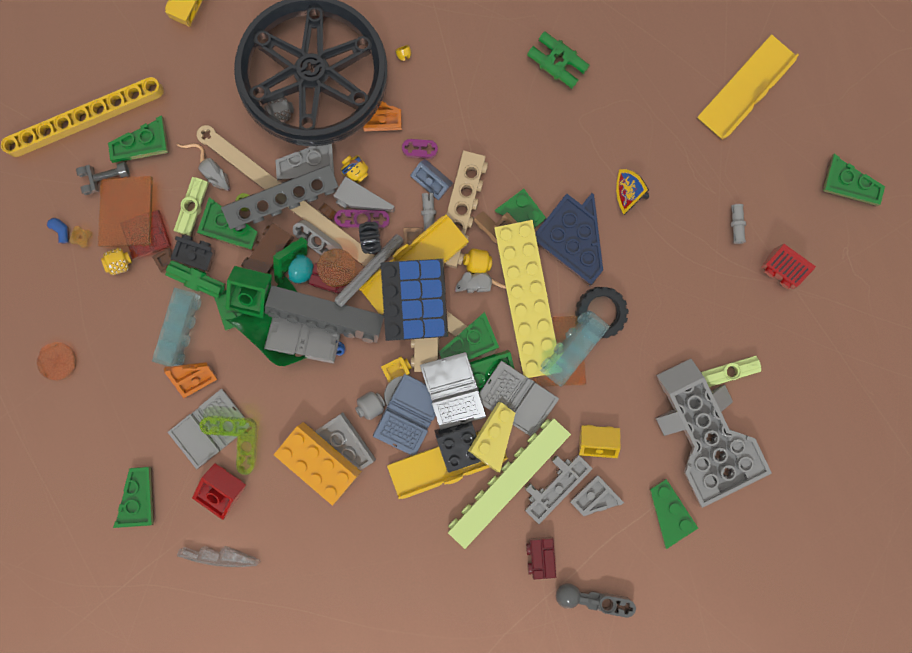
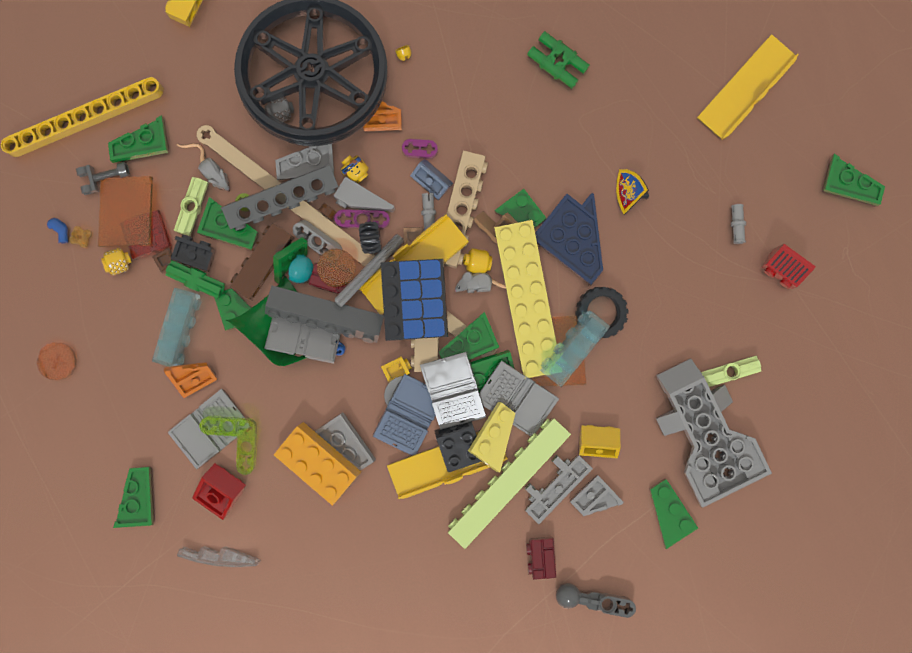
(247, 291): green slope -> none
(370, 405): light grey head -> none

